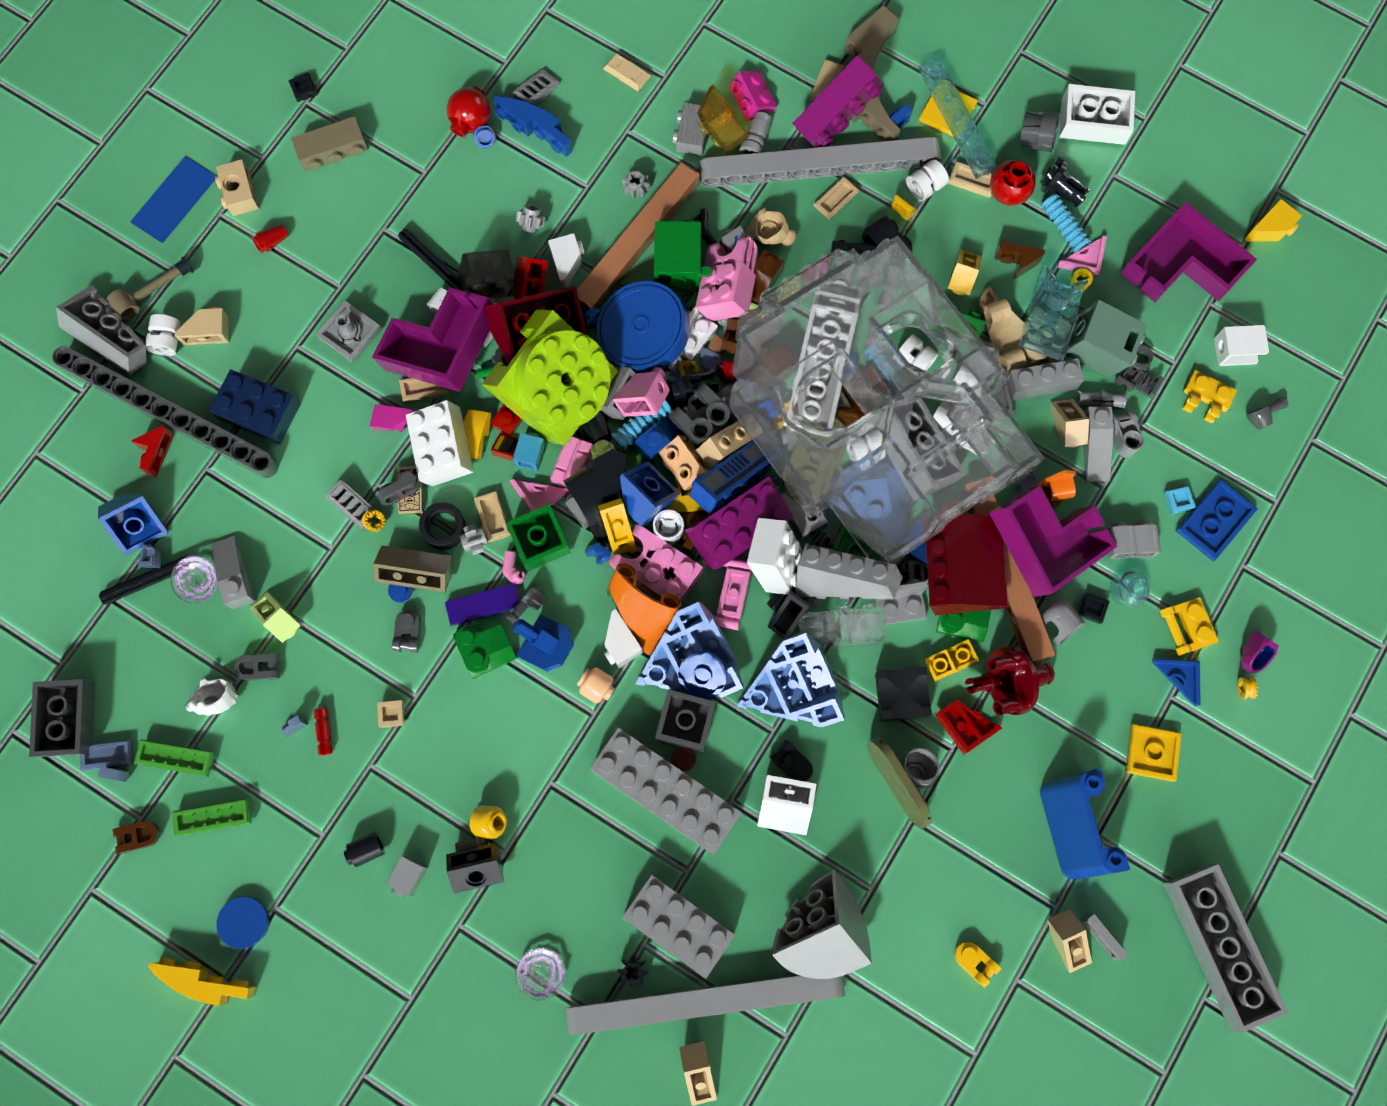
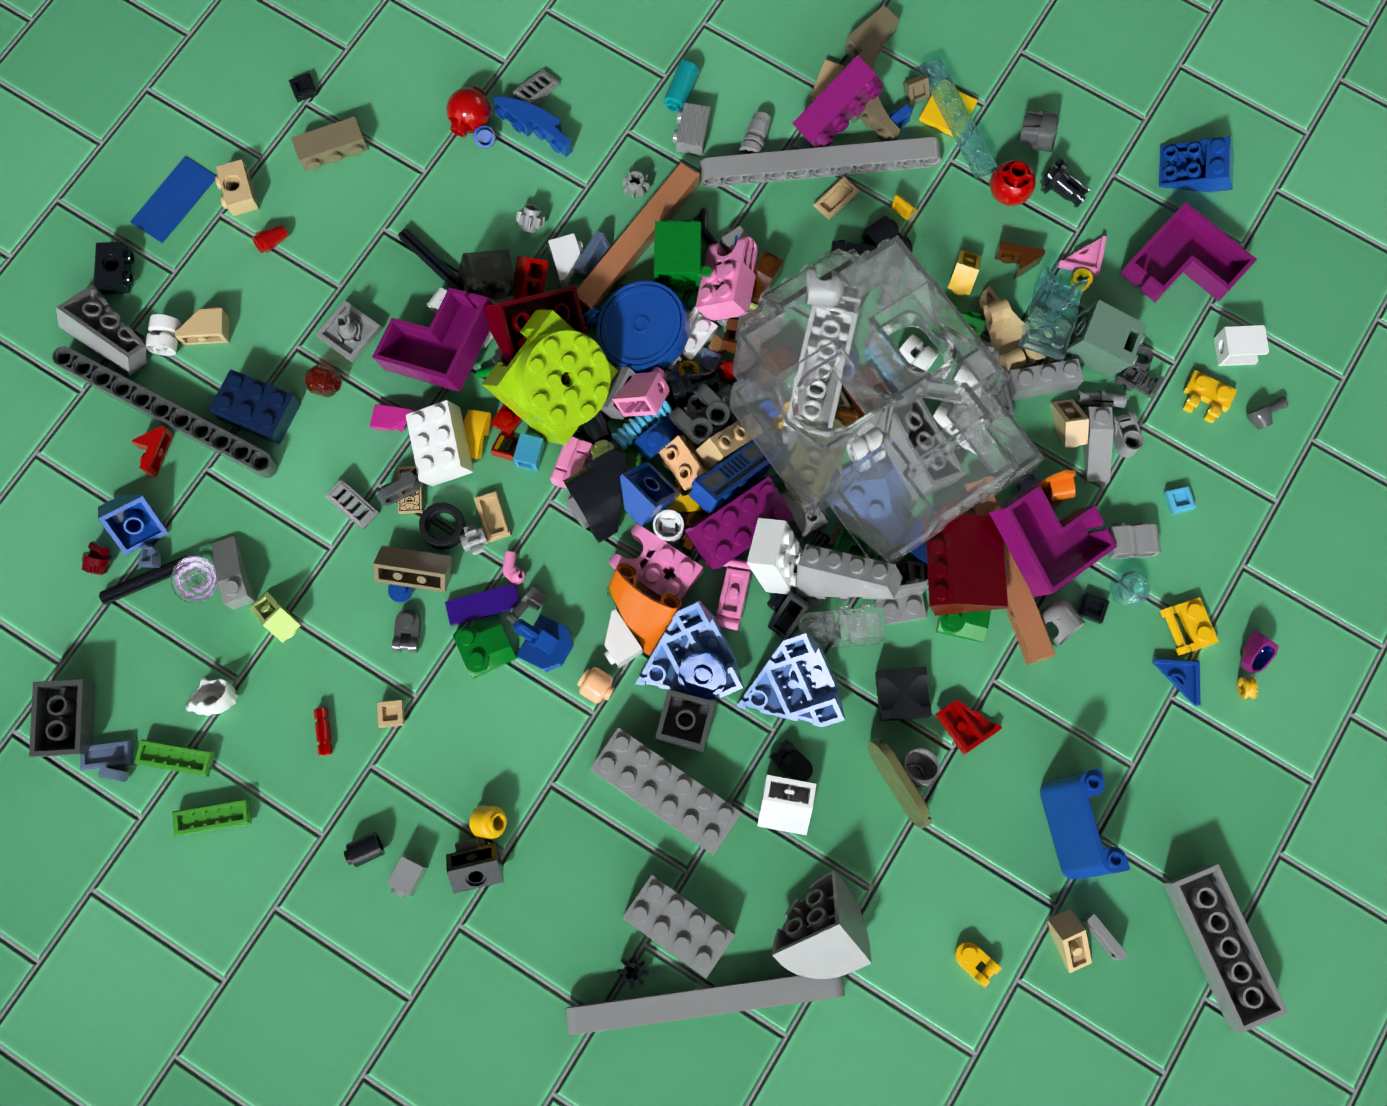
(97, 559): none -> dark red piece
(107, 257): none -> black brick
(126, 305): dark tan piece -> none
(143, 836): reddish brown plate -> none
(193, 982): yellow slope -> none
(242, 922): blue tile -> none
(249, 667): dark grey plate -> none
(294, 725): sand blue tile -> none
(323, 380): none -> clear red head
(369, 514): yellow bush -> none
(416, 390): tan tile -> none
(530, 983): clear dish -> none
(538, 495): bright pink tile -> none
(538, 537): green brick -> none
(592, 255): none -> sand blue tile
(600, 551): blue plate -> none
(617, 527): yellow plate -> none
(627, 72): tan tile -> none
(681, 86): none -> teal brick
(683, 759): clear red plate -> none
(697, 1073): tan slope -> none
(721, 121): clear yellow slope -> none
(752, 94): dark pink bracket -> none
(770, 228): tan hair -> none
(824, 292): none -> light grey helmet
(917, 89): none -> dark tan tile
(927, 180): white wheel -> none
(951, 660): yellow slope -> none
(964, 178): tan tile -> none
(1012, 680): dark red piece -> none
(1065, 222): medium azure piece -> none
(1097, 114): white brick -> none
(1153, 752): yellow tile -> none
(1198, 165): none -> blue slope
(1216, 520): blue tile -> none
(1275, 224): yellow slope -> none

